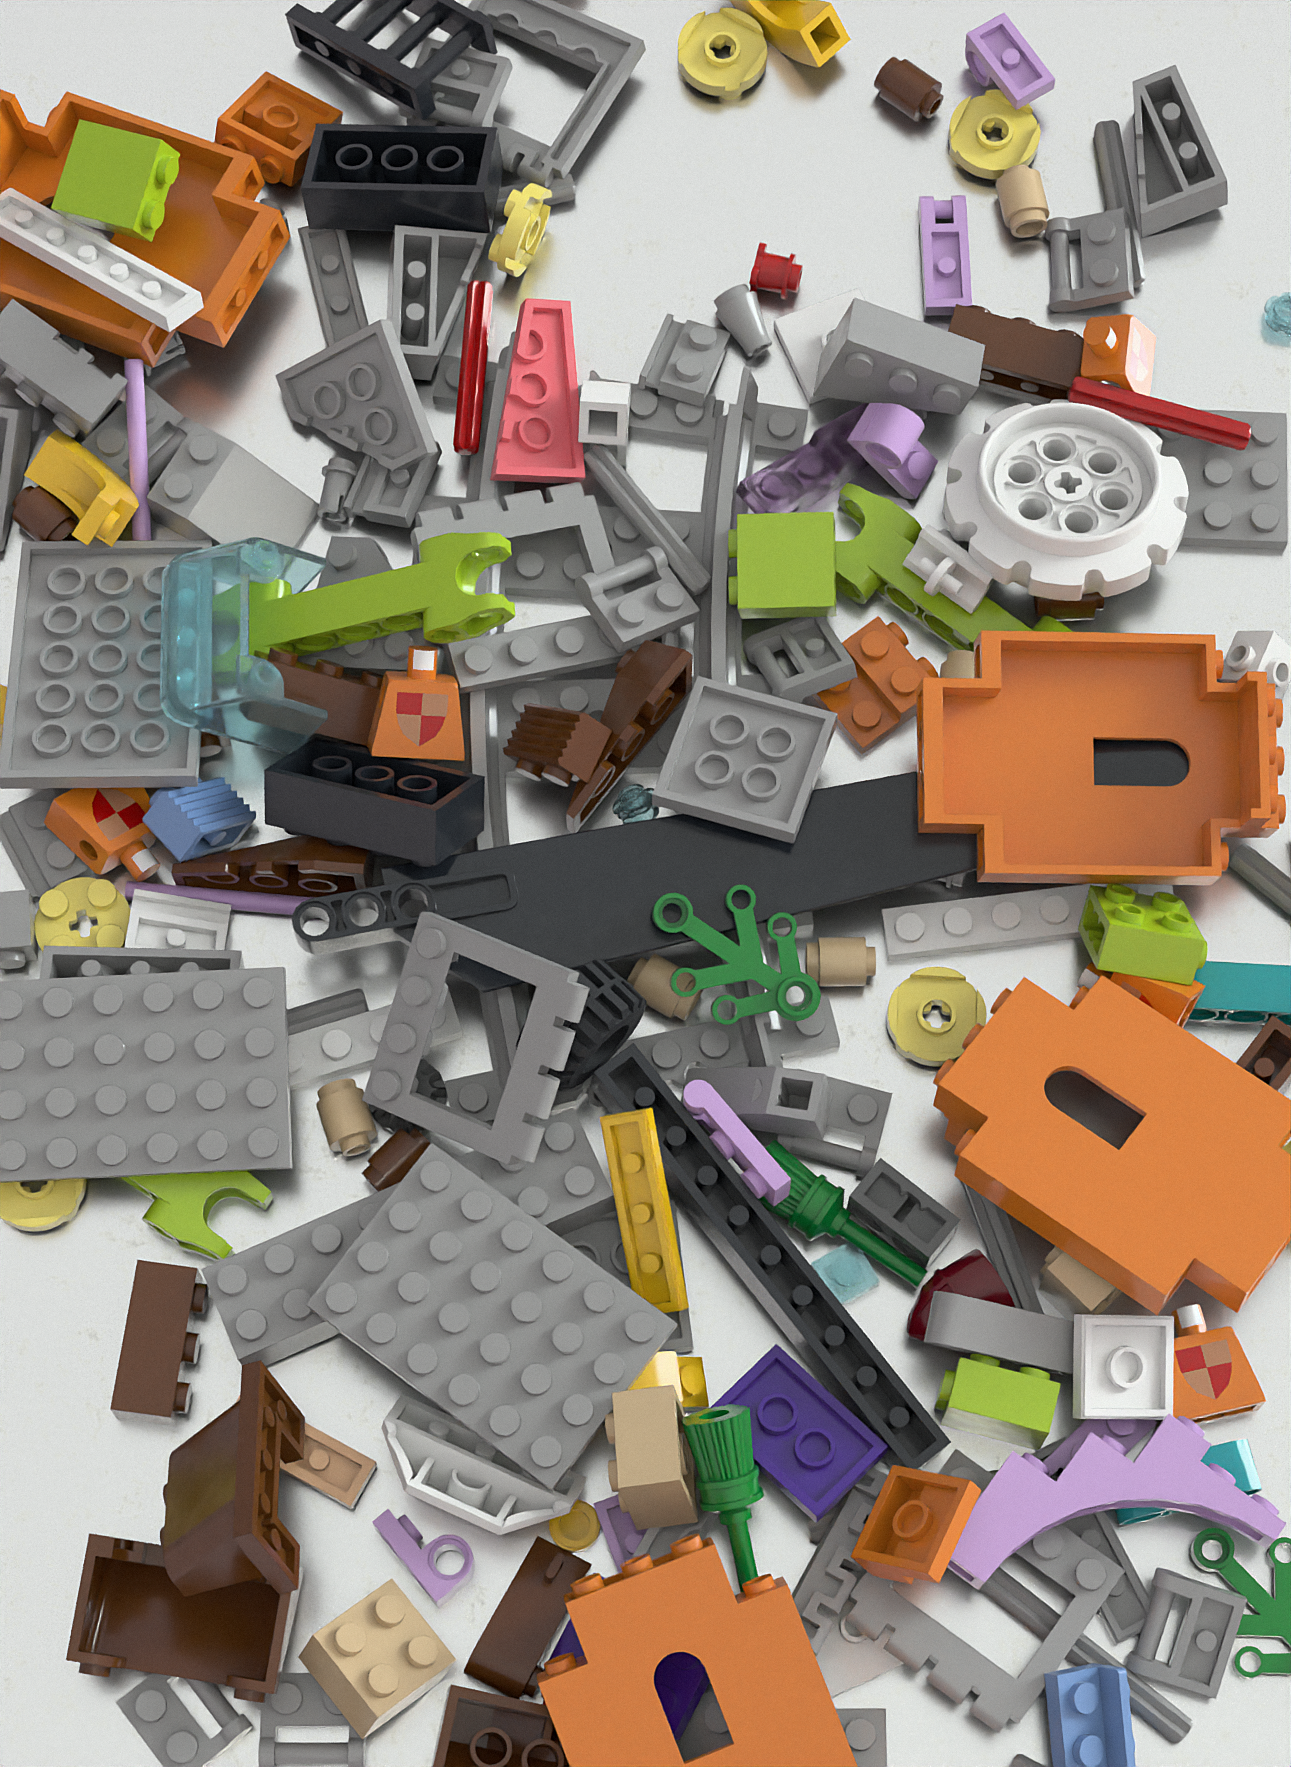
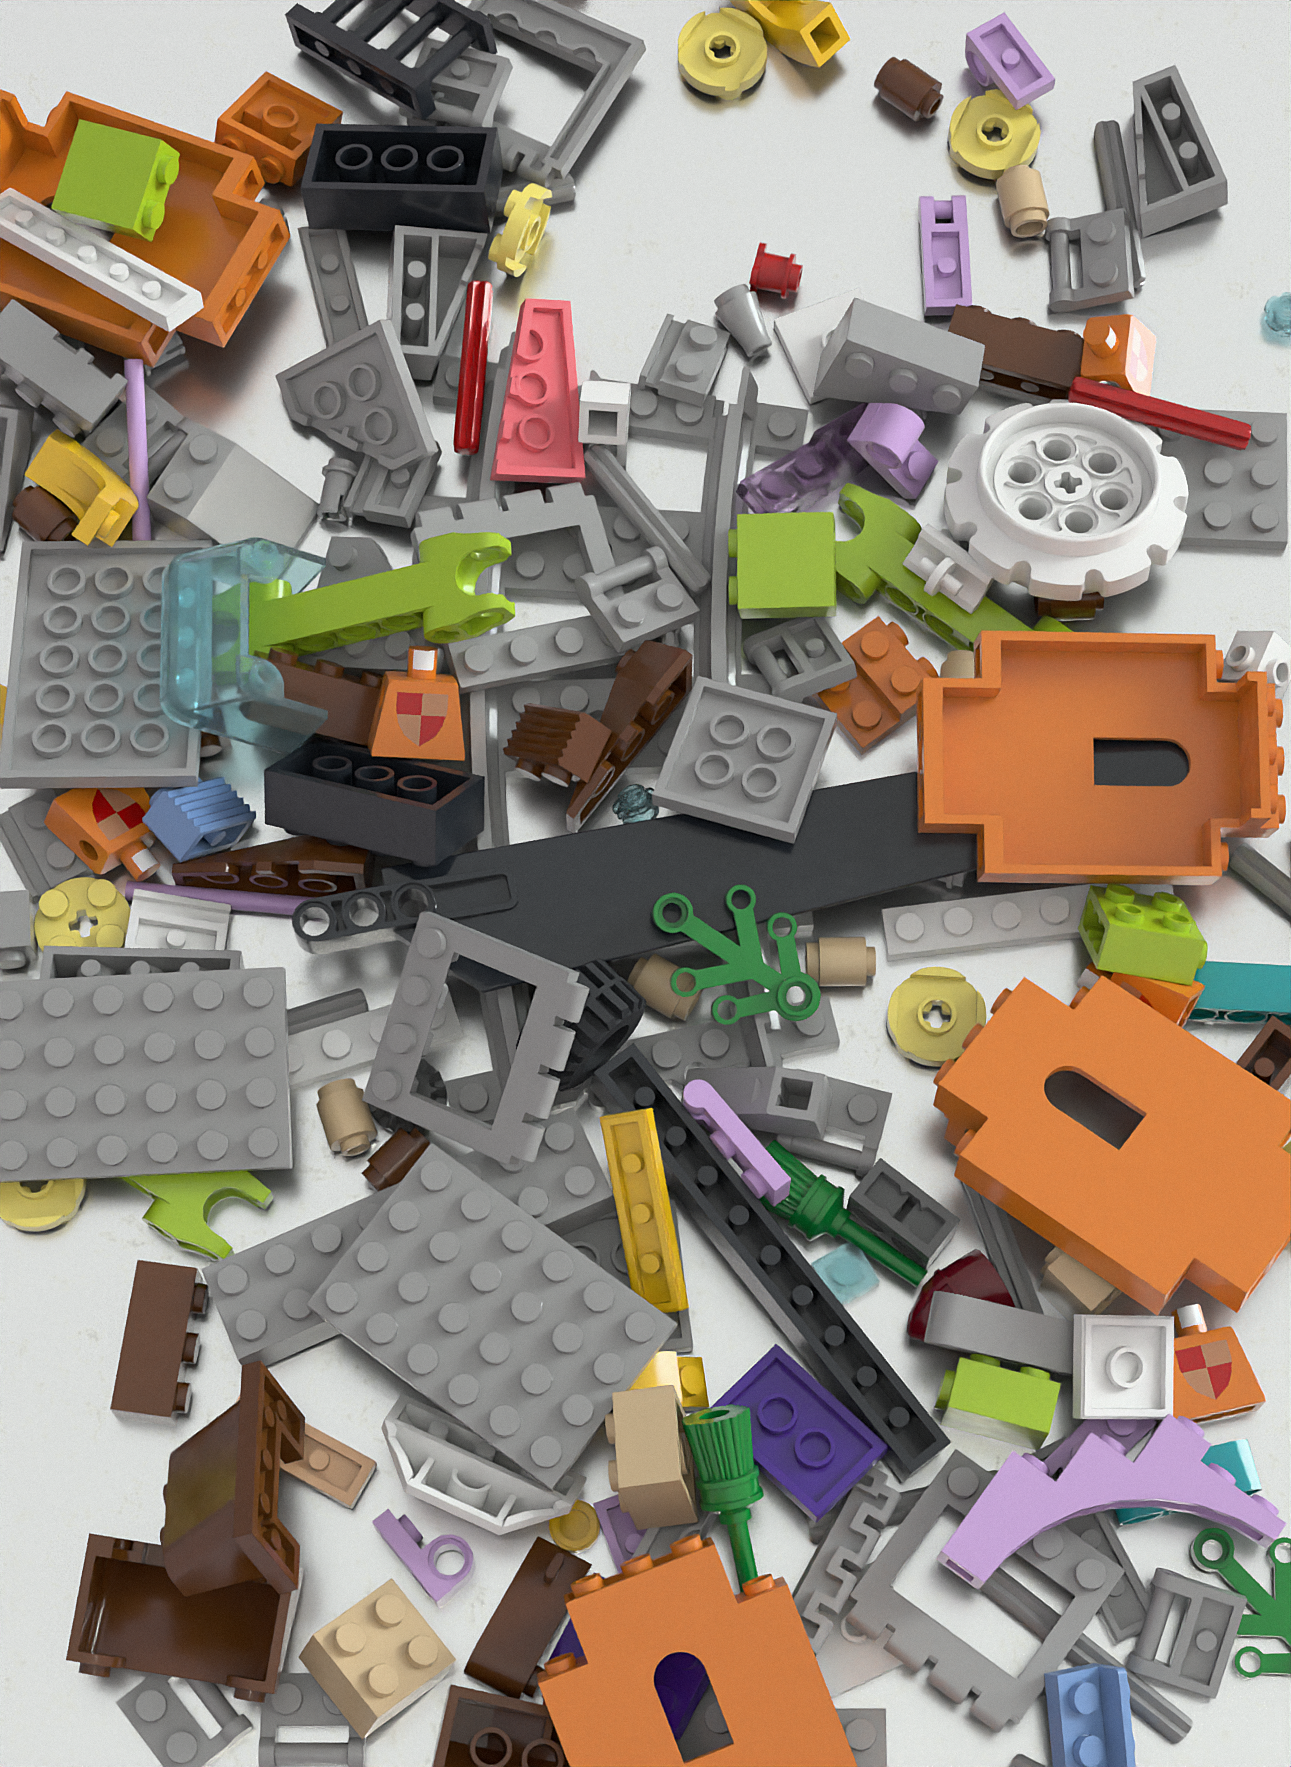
(915, 1525): orange plate -> none

